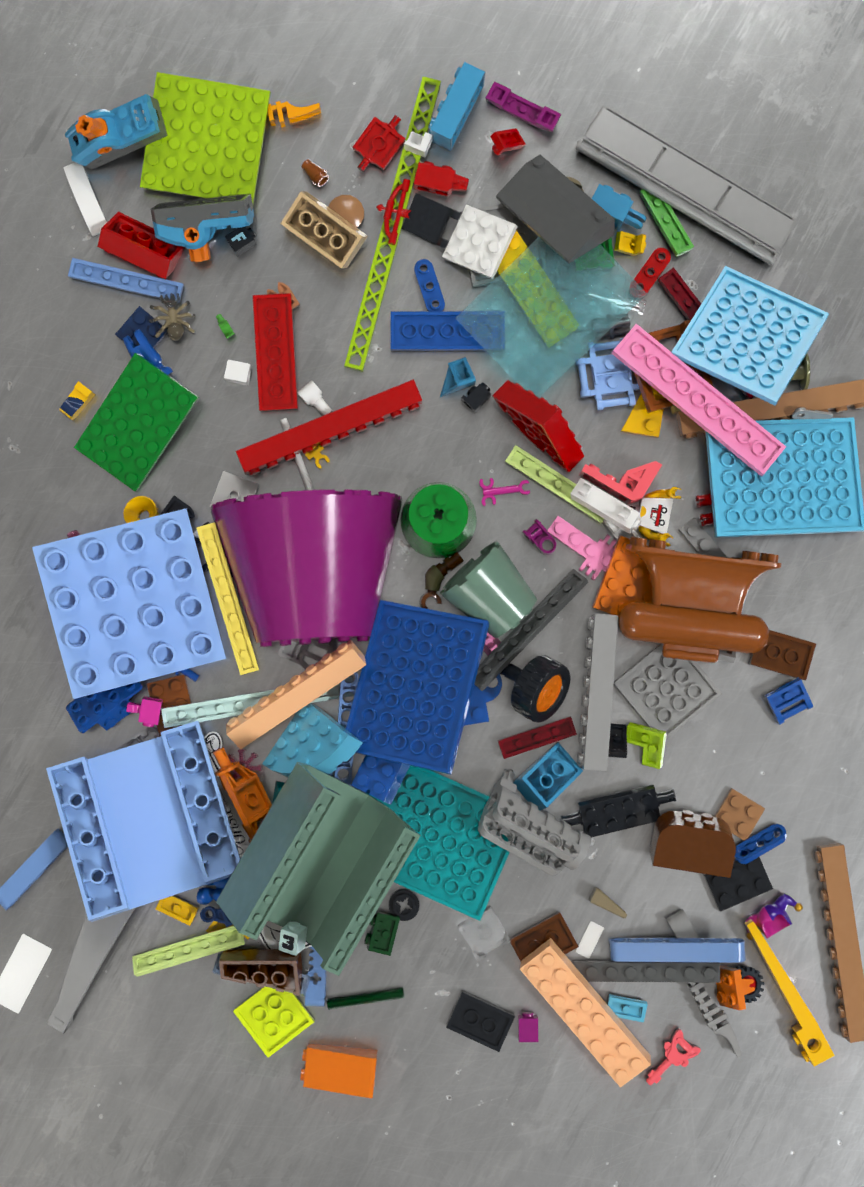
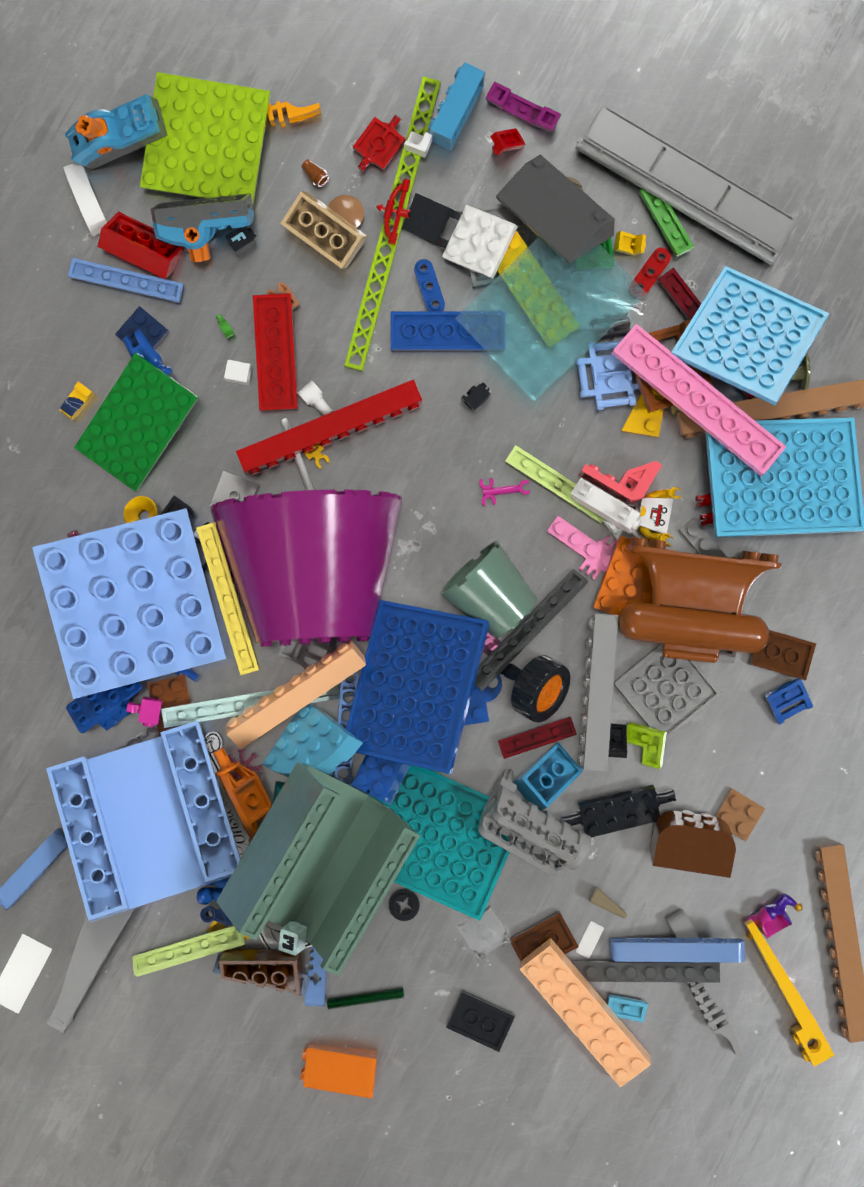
(173, 320): animal -> none
(178, 909): yellow plate -> none
(273, 1018): neon yellow plate -> none
(382, 933): dark green bracket -> none
(435, 536): green cone -> none
(435, 575): piece -> none
(438, 179): red hinge -> none
(458, 377): dark azure slope -> none
(528, 1027): magenta brick -> none
(539, 537): magenta piece -> none
(540, 424): red brick -> none
(618, 207): dark azure brick -> none
(673, 1056): coral piece -> none
(738, 986): orange plate -> none
(745, 883): black plate -> none
(766, 838): blue plate -> none
(802, 413): light grey piece -> none

